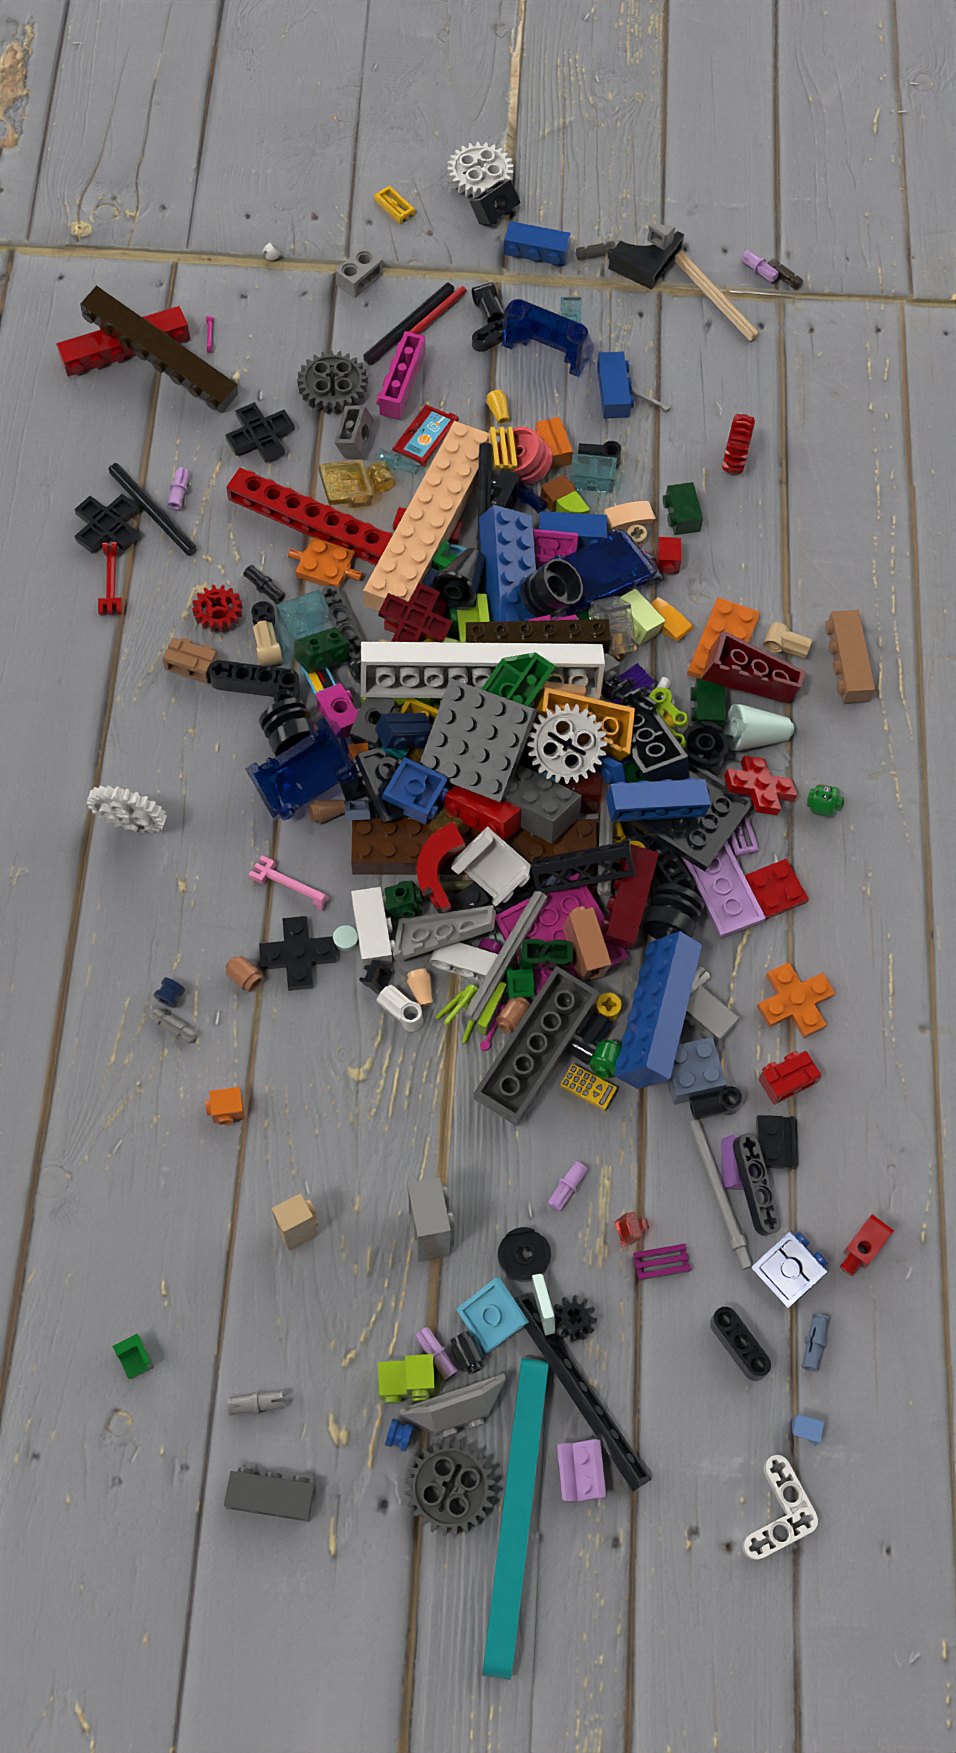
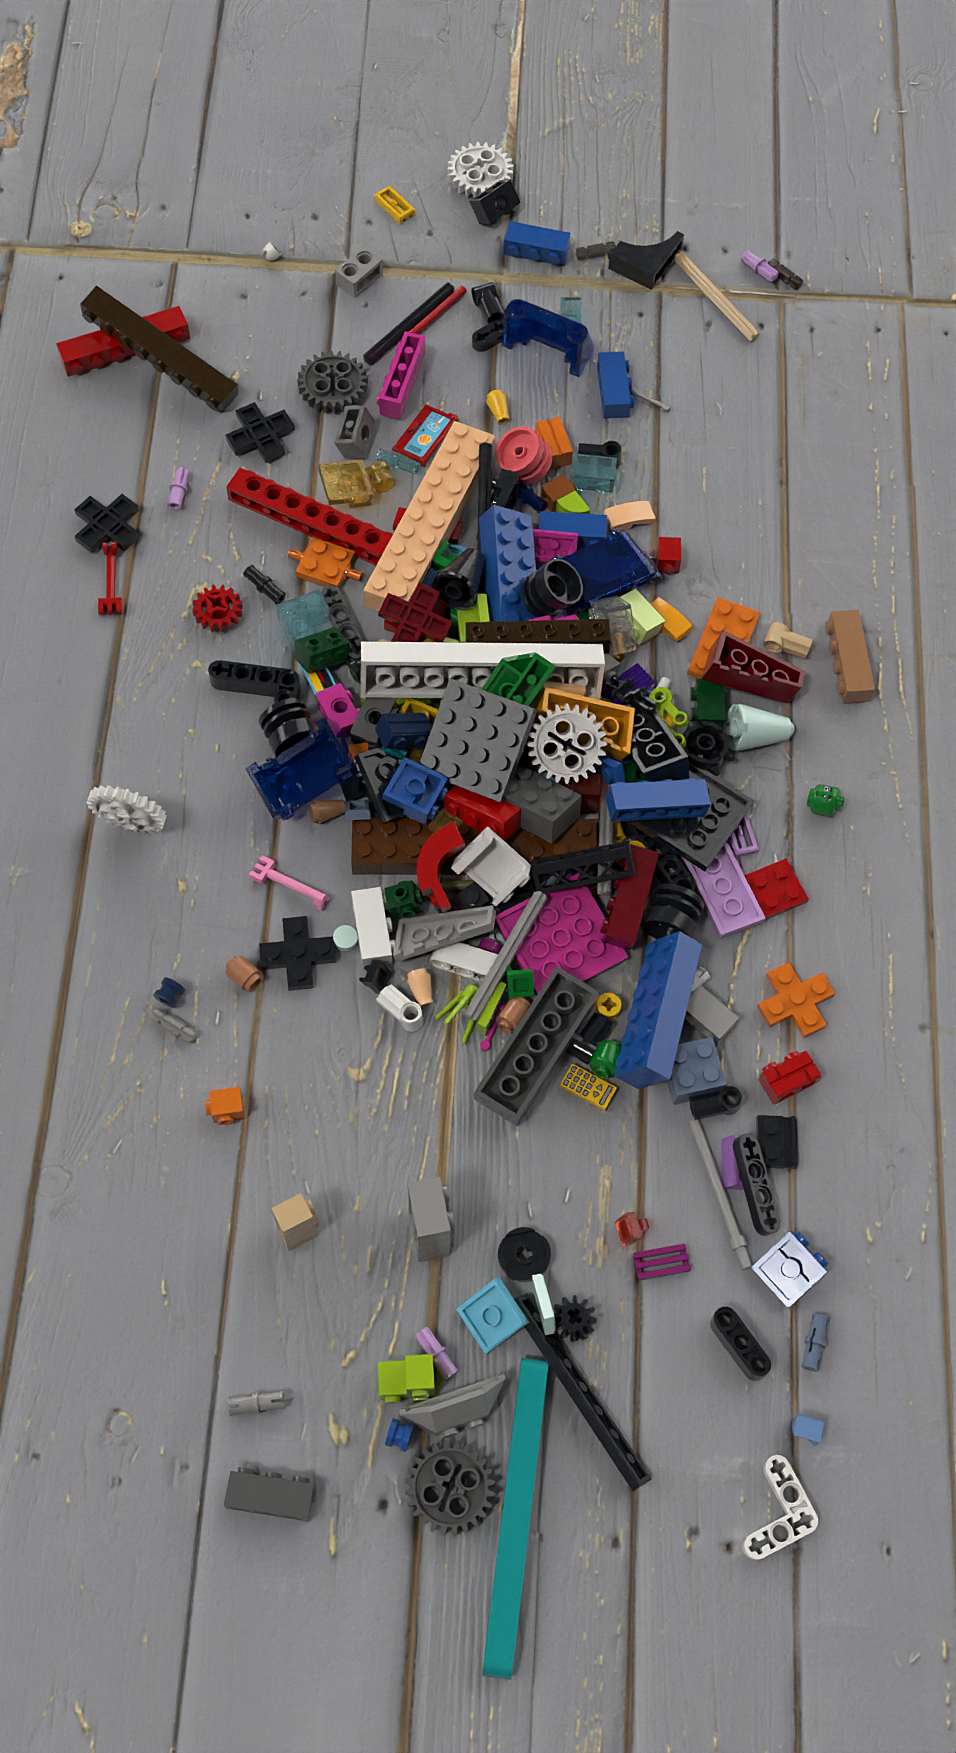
(133, 1356): green panel -> none
(152, 509): black axle -> none
(189, 659): medium nougat brick -> none
(209, 319): dark pink hinge -> none
(262, 609): black wheel -> none
(267, 648): tan piece -> none
(467, 1352): black brick -> none
(501, 432): yellow tile -> none
(537, 954): dark green brick -> none
(567, 1186): lavender axle -> none
(581, 1471): lavender bracket -> none
(589, 948): nougat brick -> none
(642, 533): tan bush -> none
(661, 235): light grey slope -> none
(683, 508): dark green brick -> none
(738, 443): red gear -> none
(764, 788): red plate -> none
(870, 1235): red torso -> none

